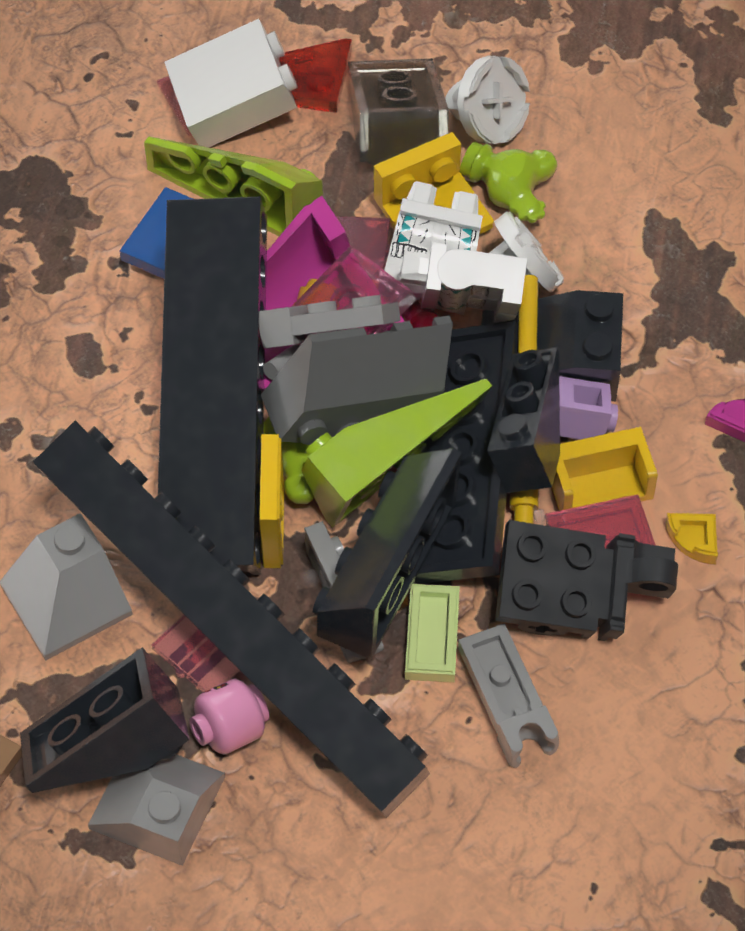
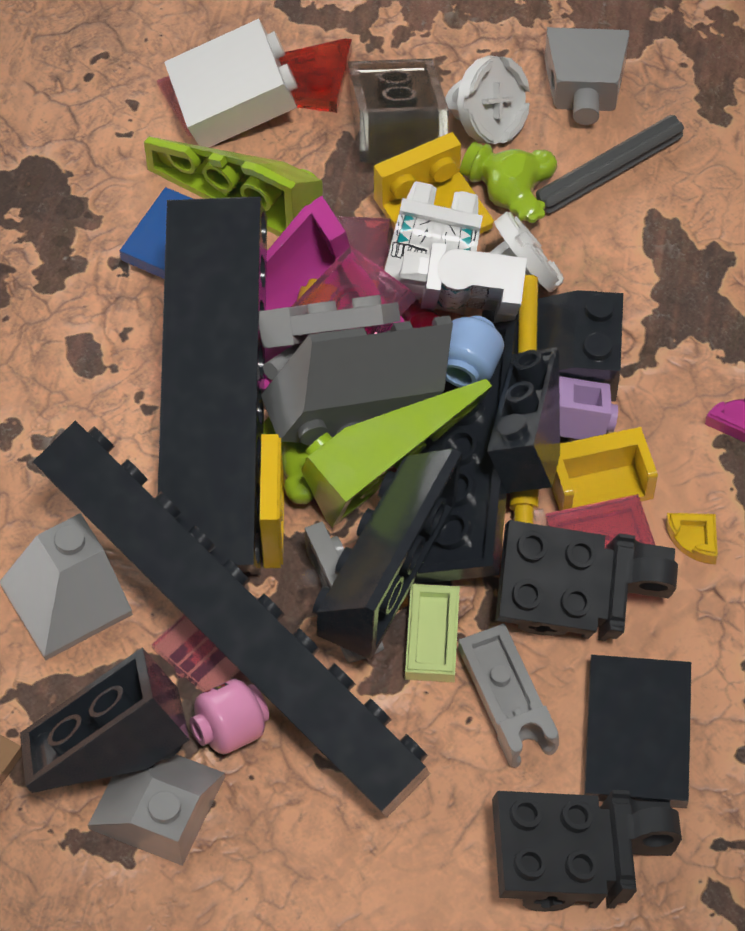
(473, 350): none -> light blue head
(571, 850): none -> black plate
(585, 69): none -> light grey torso
(610, 163): none -> dark grey axle
(639, 729): none -> black tile

